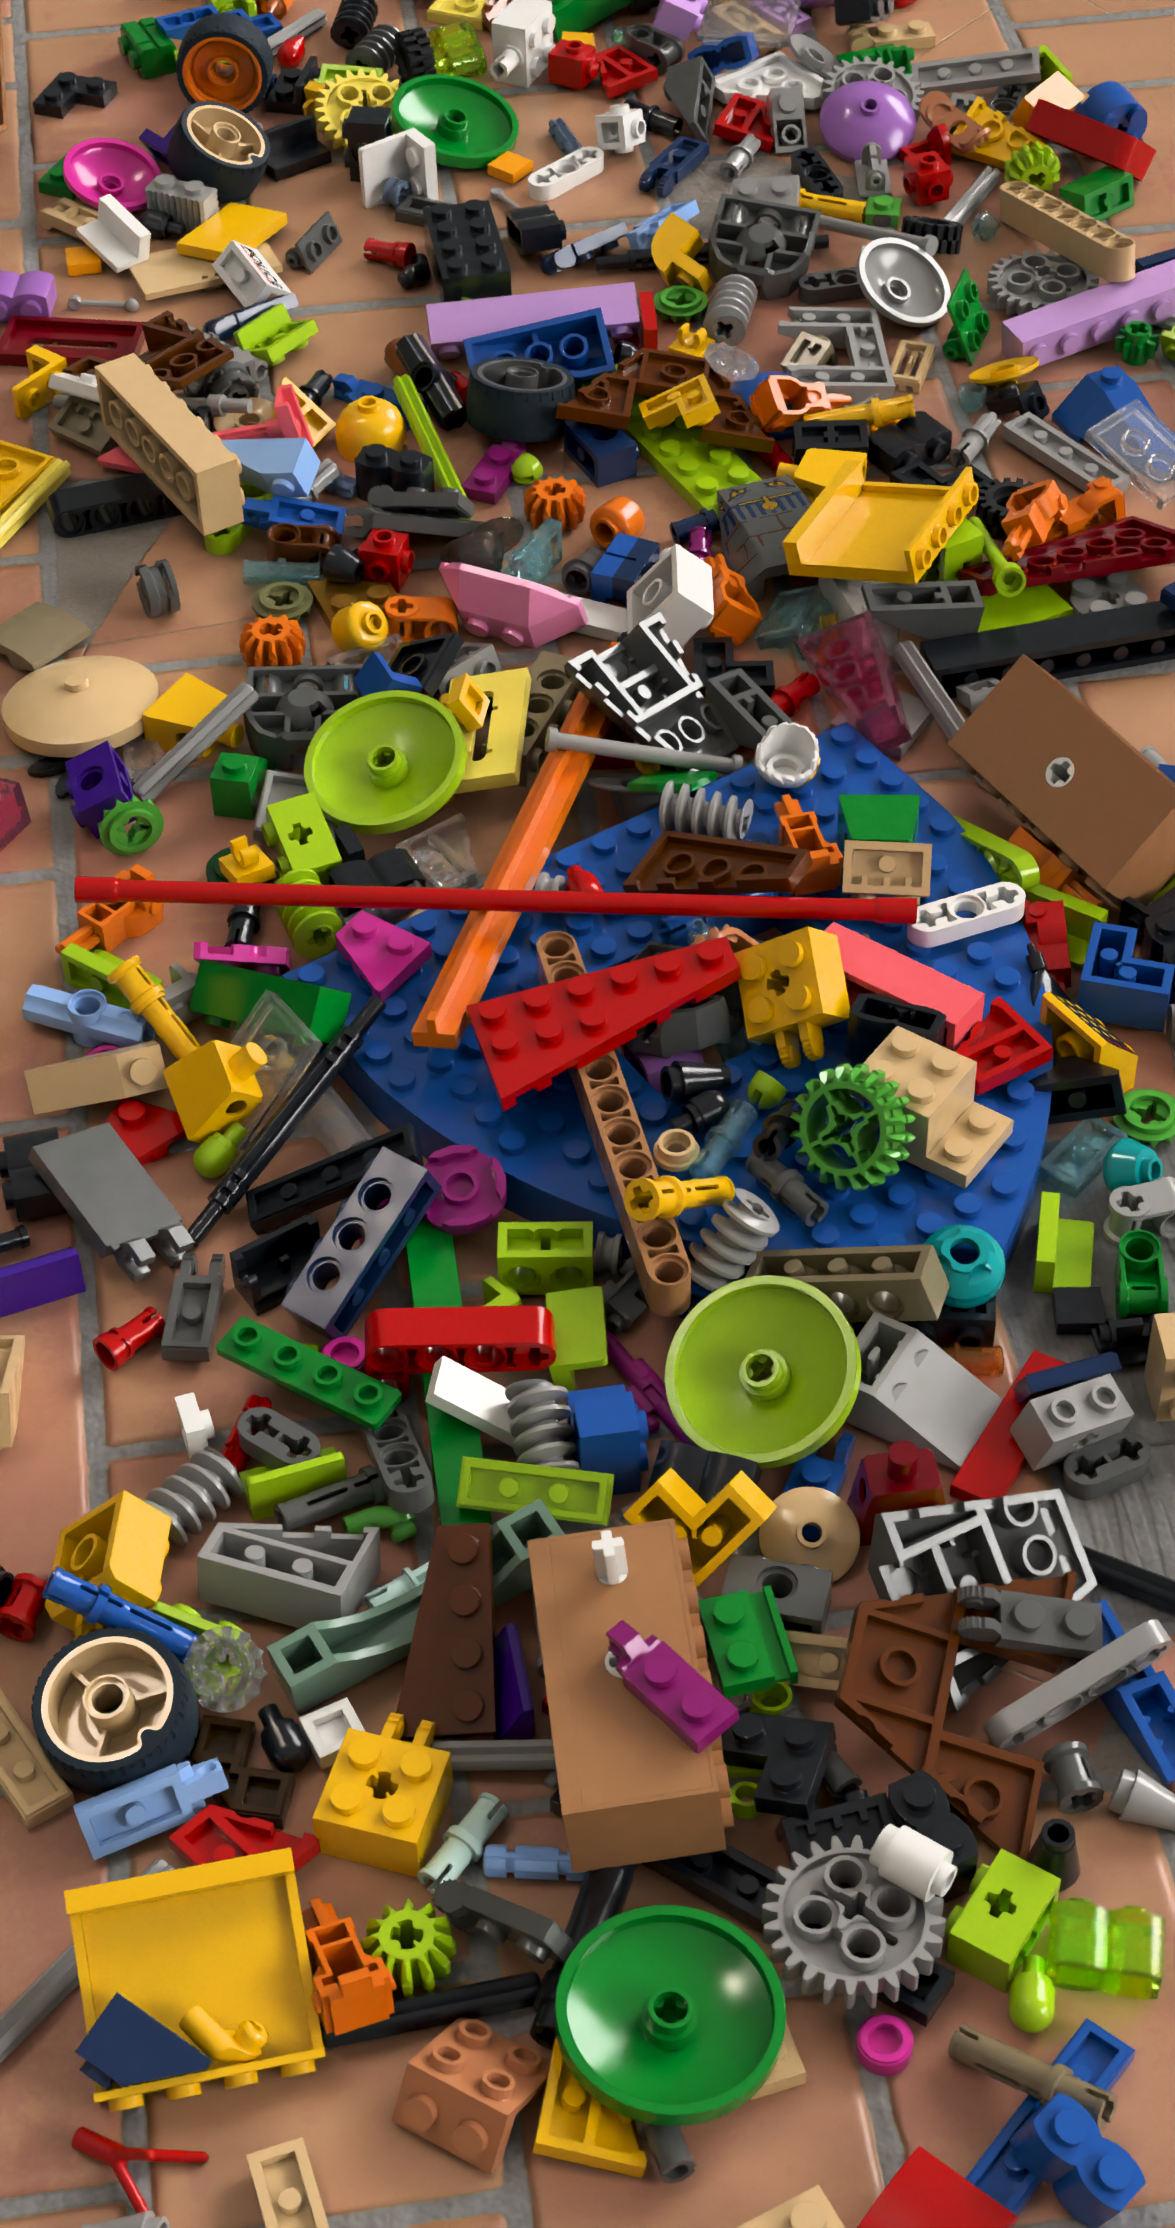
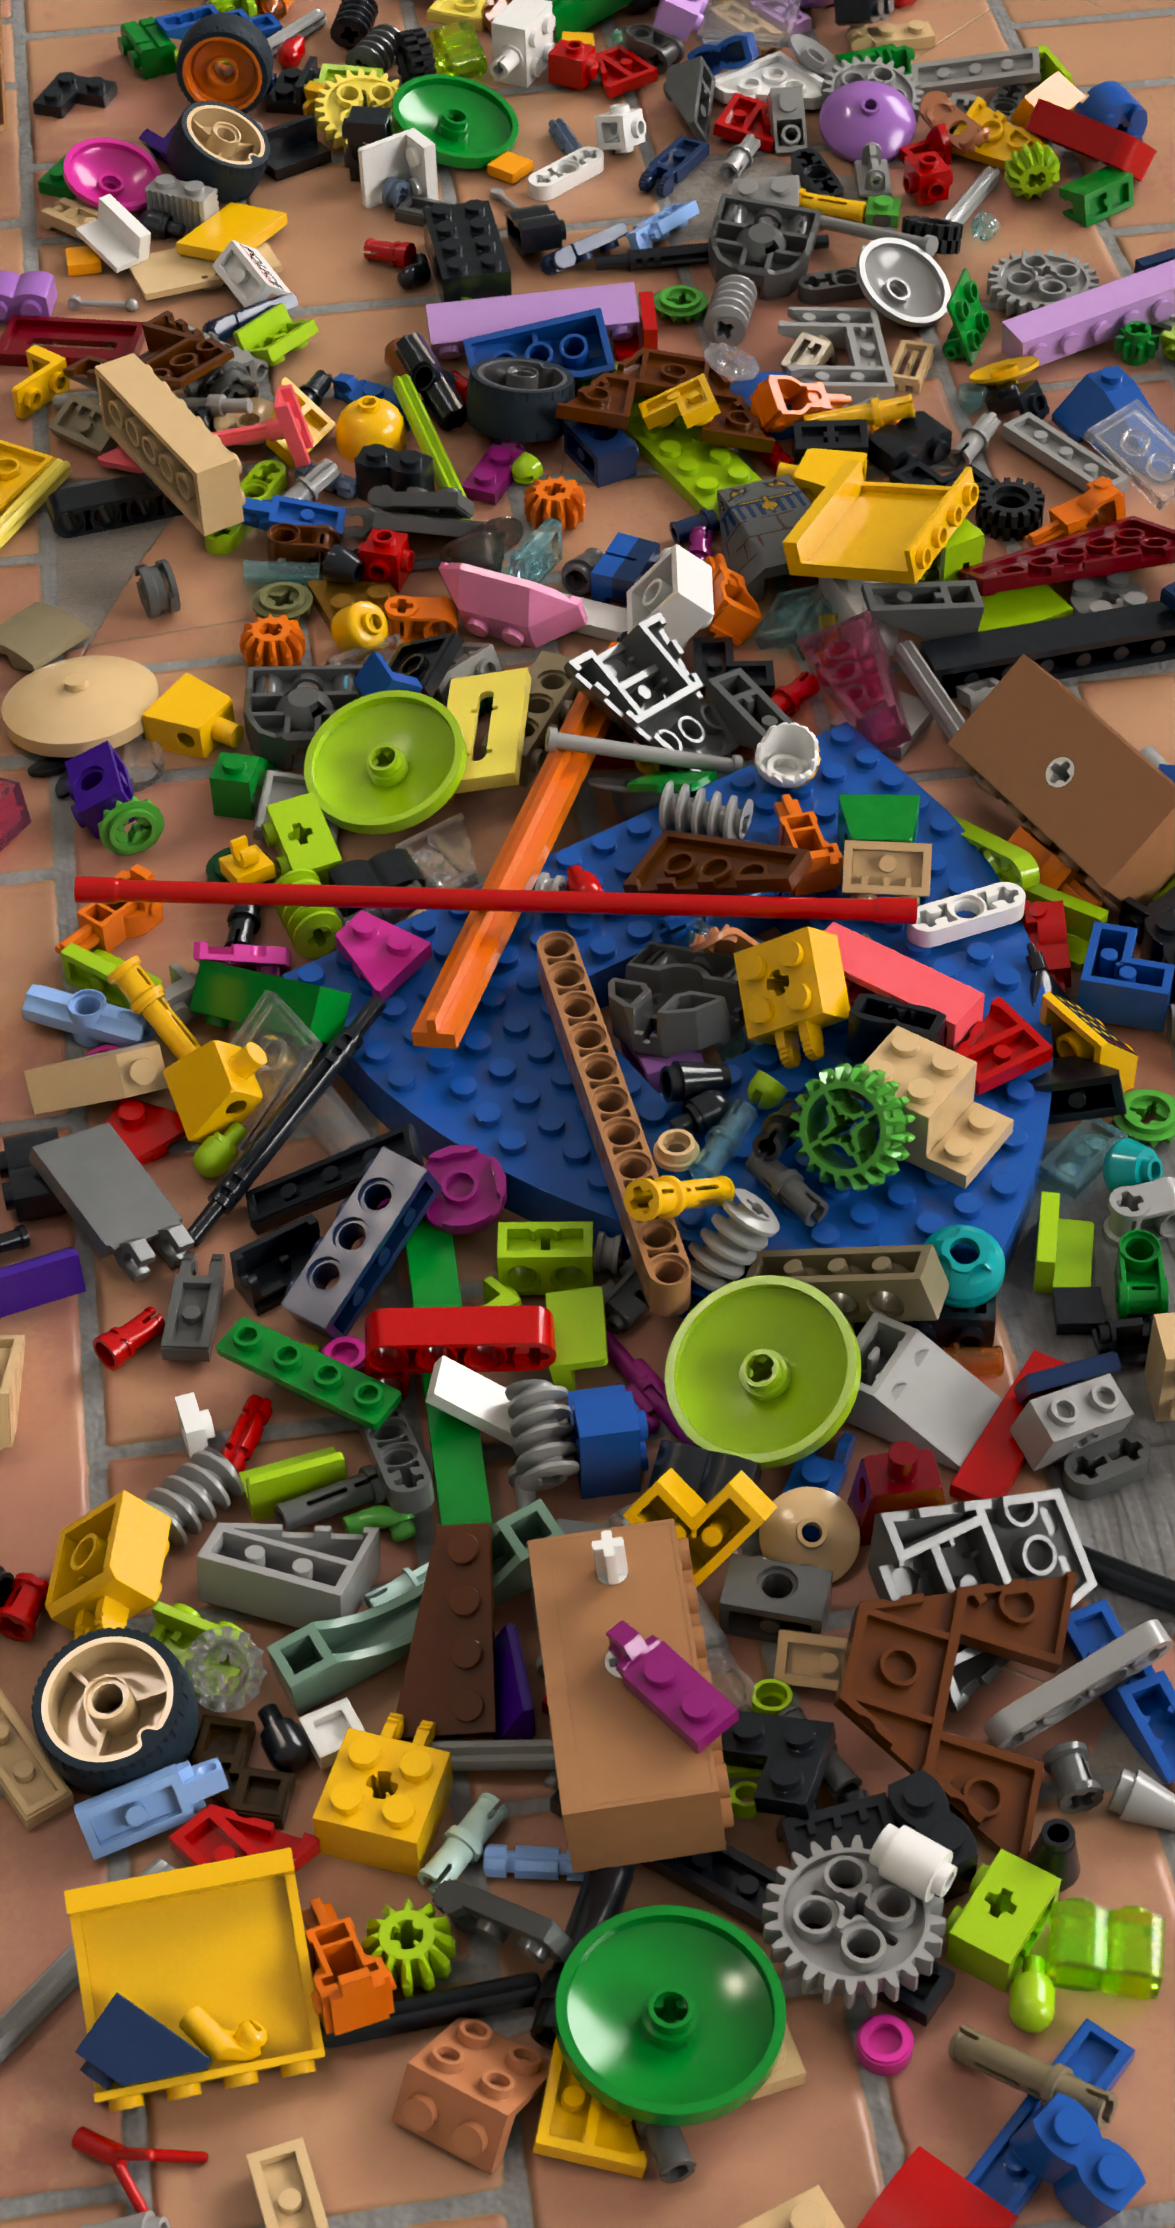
(82, 386): white plate -> none
(110, 1610): blue pin -> none
(195, 742): light grey axle -> none
(277, 464): light blue slope -> none
(283, 1438): dark grey beam -> none
(315, 245): dark grey hinge -> none
(348, 844): black tile -> none
(466, 702): yellow tile -> none
(513, 1485): lime tile -> none
(584, 1017): red wing -> none
(616, 516): orange head -> none
(624, 350): black hinge -> none
(658, 119): black axle -> none
(673, 253): yellow brick -> none
(690, 343): yellow tile -> none
(747, 1642): green plate -> none
(1007, 576): lime piece -> none
(1031, 516): orange piece -> none
(1032, 1622): dark grey hinge -> none
(1068, 231): tan beam -> none

